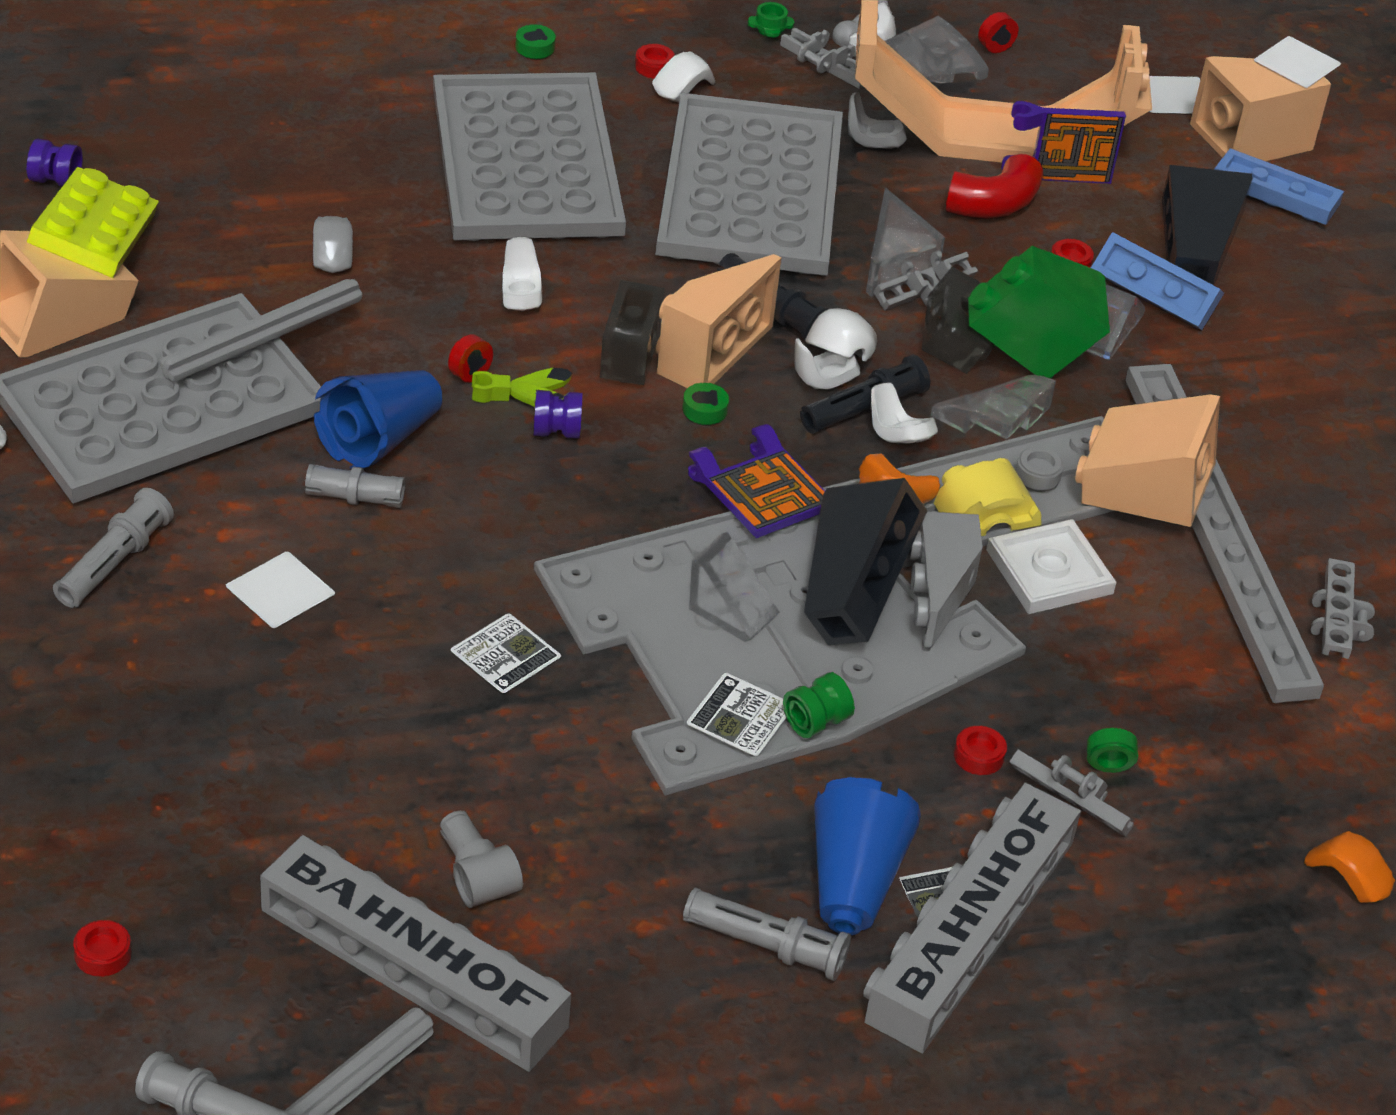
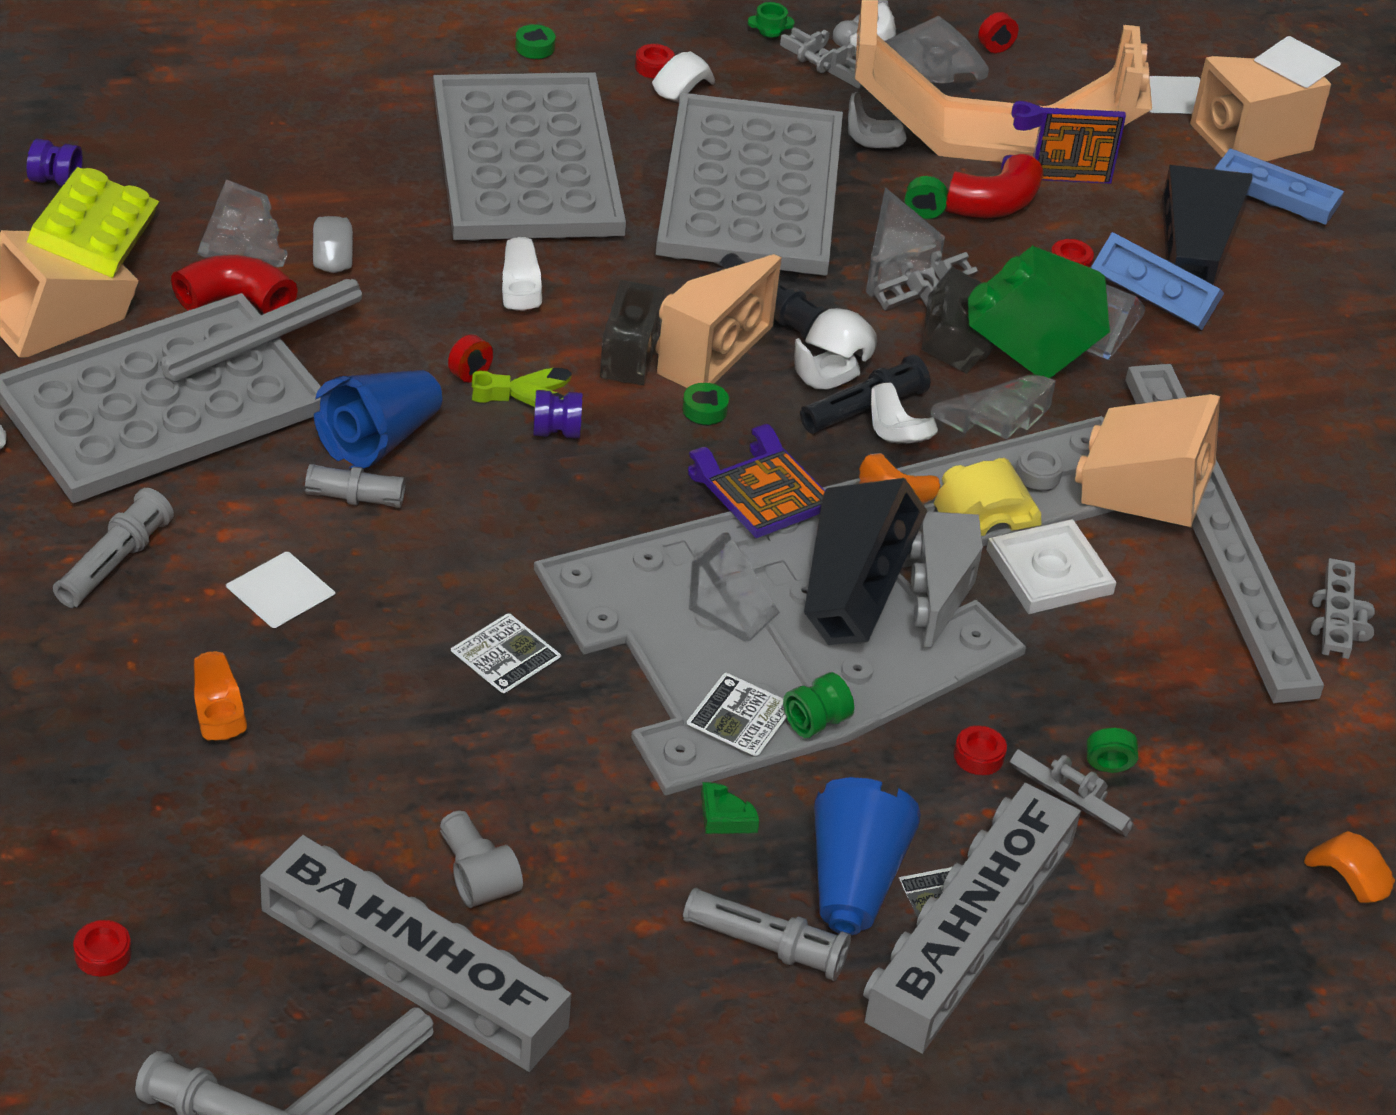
(217, 698): none -> orange hair
(231, 275): none -> red cylinder
(242, 226): none -> clear slope
(726, 812): none -> green tile
(926, 196): none -> green tile

